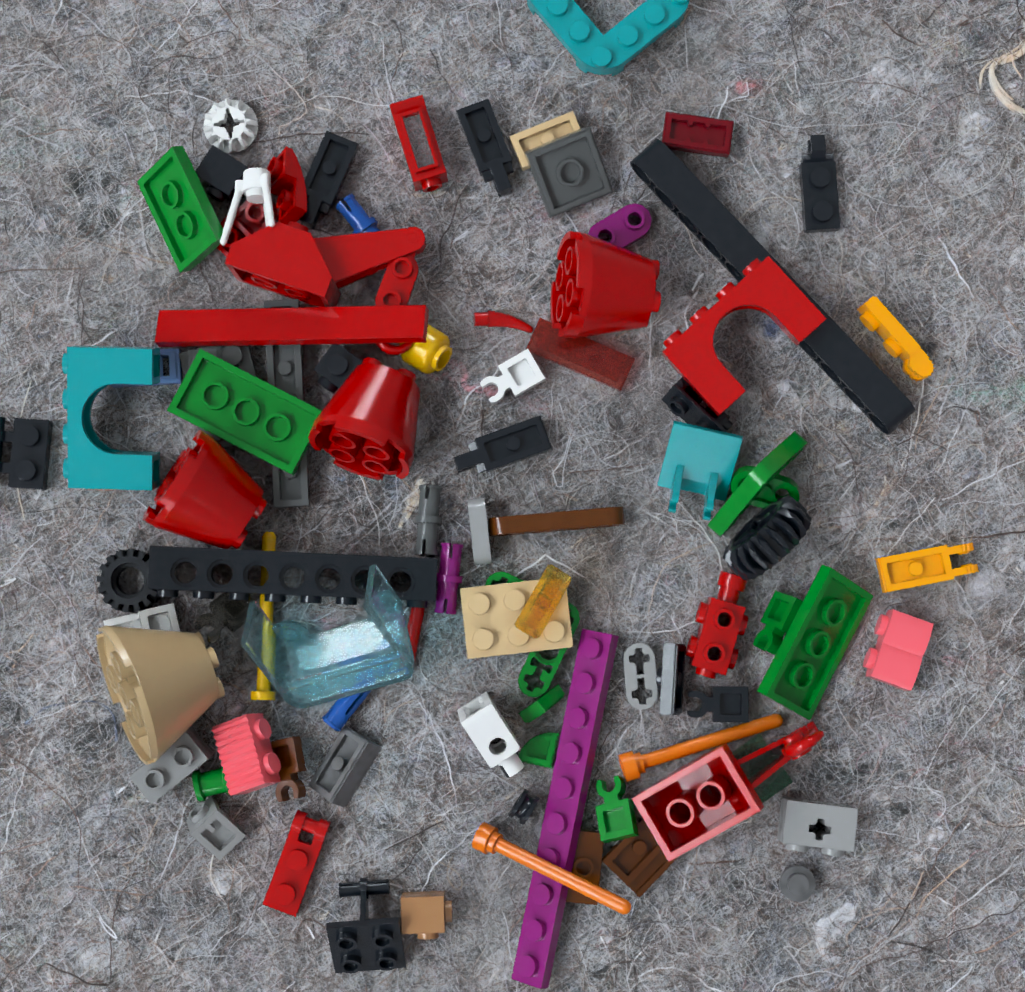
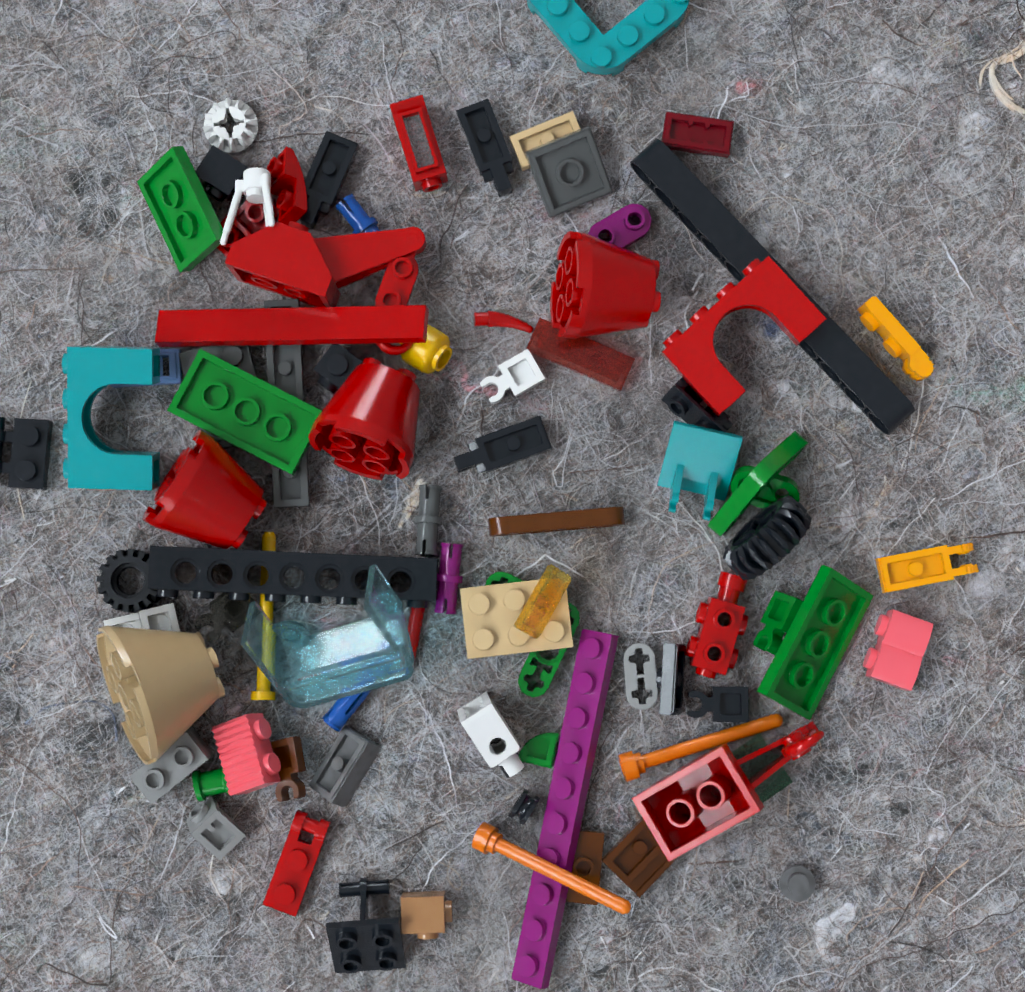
(479, 531): light grey beam -> none
(542, 704): green tile -> none
(617, 815): green plate -> none
(798, 815): light grey brick -> none
(819, 188): black hinge -> none

